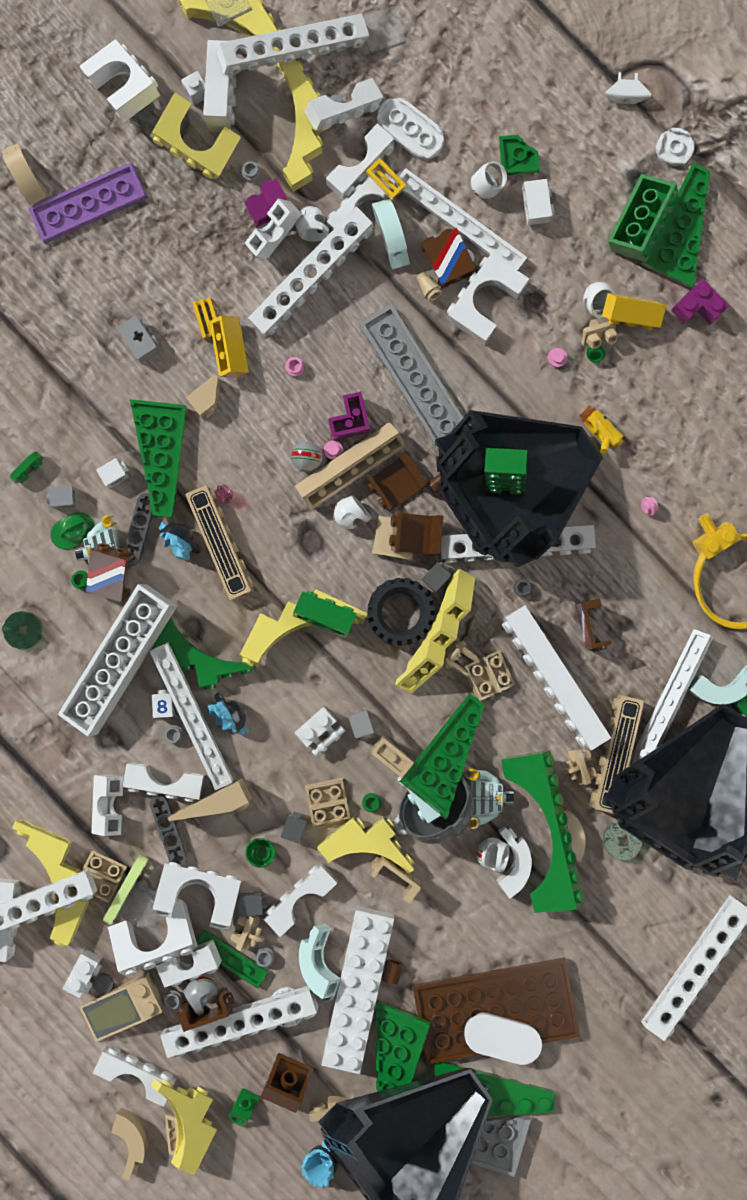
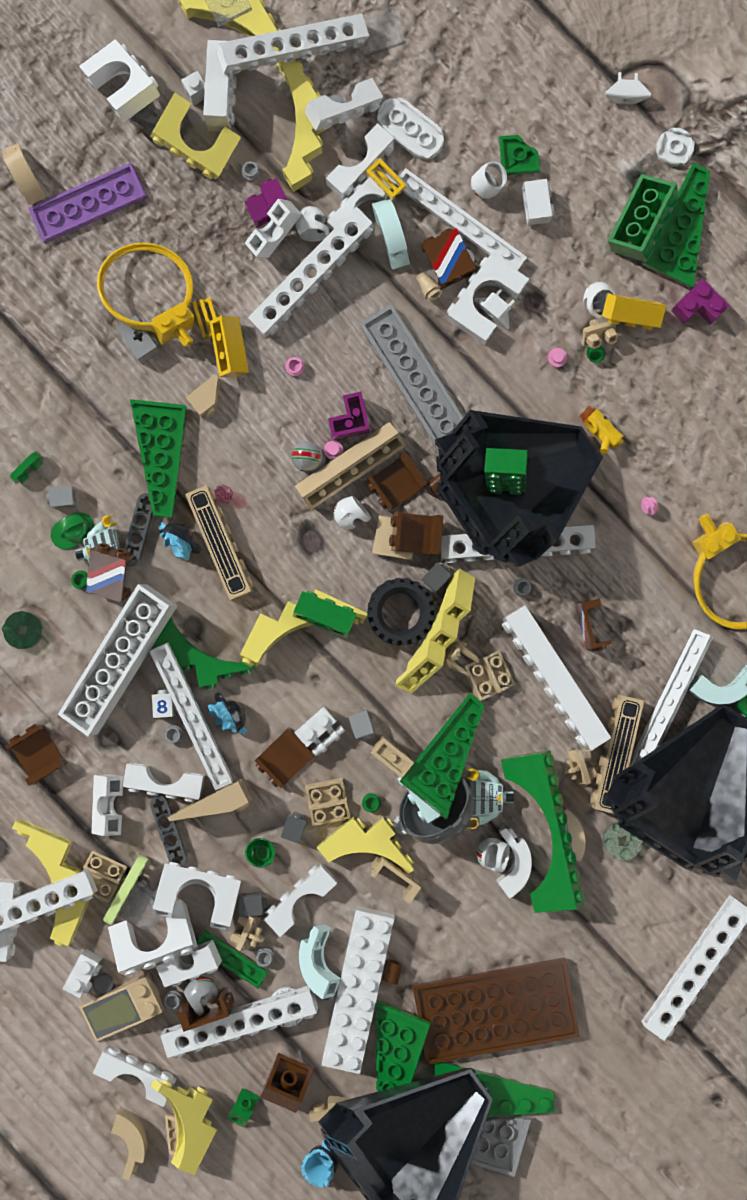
(36, 753): none -> reddish brown panel
(113, 472): white brick -> none
(169, 324): none -> yellow brick
(284, 758): none -> reddish brown panel
(495, 308): none -> white piece
(503, 1038): white tile -> none

